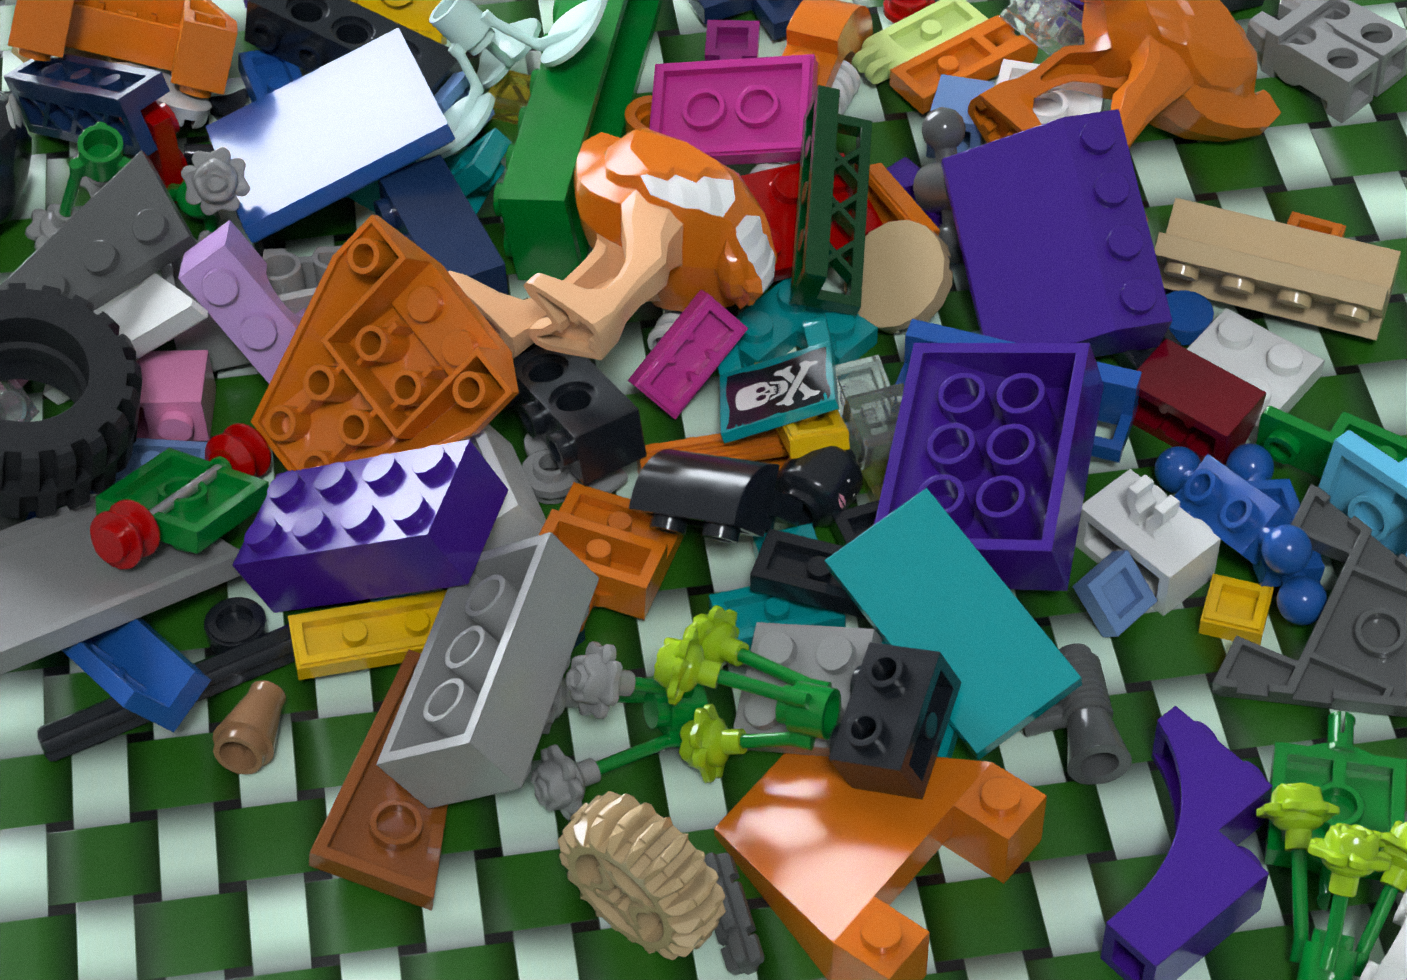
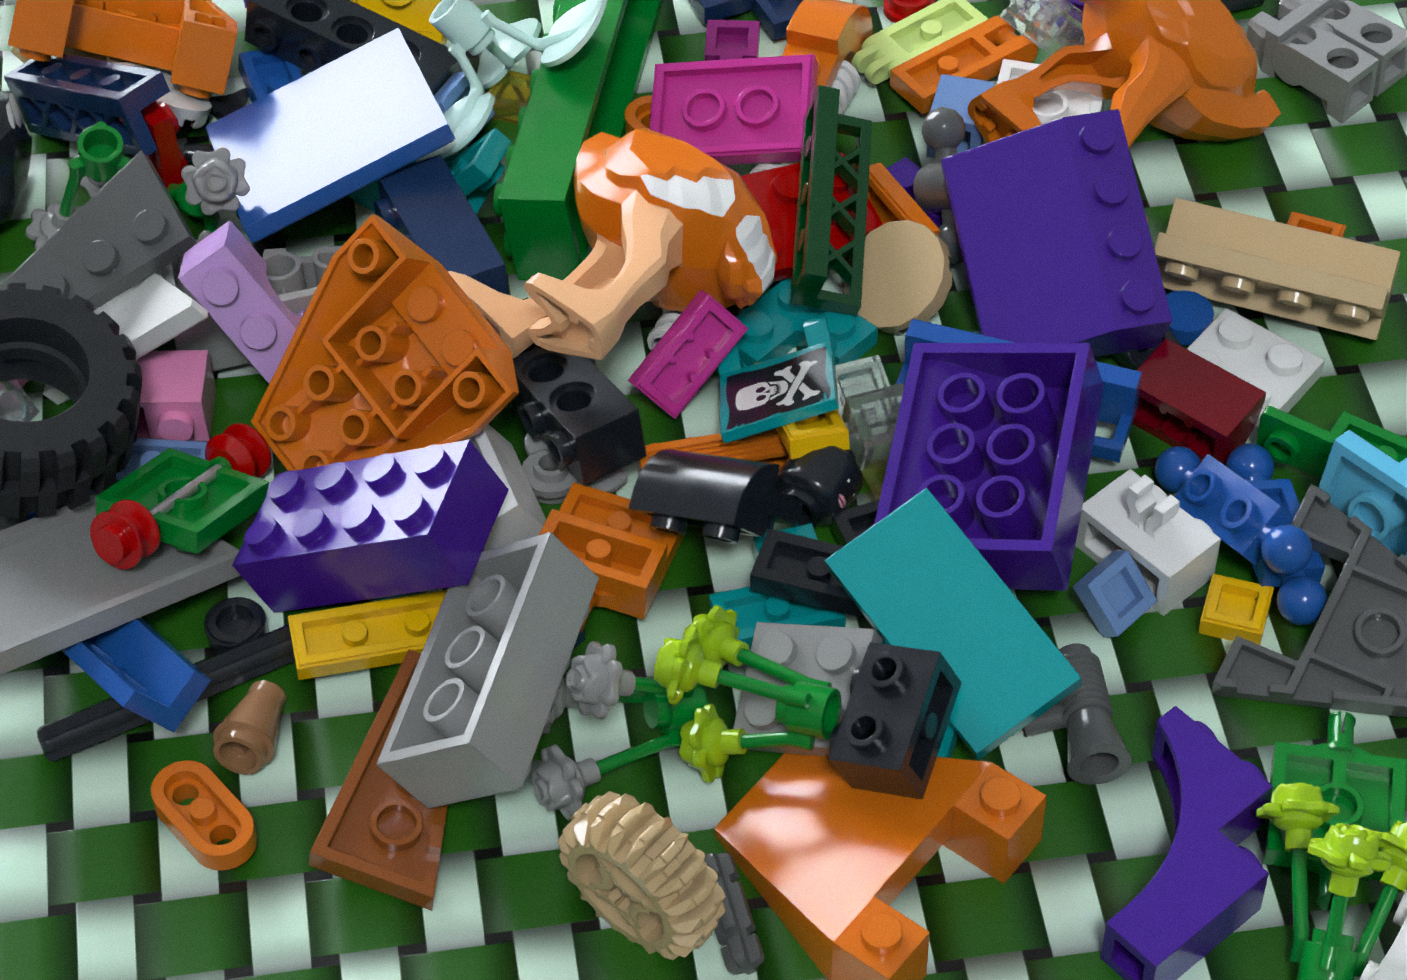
(208, 819): none -> orange plate

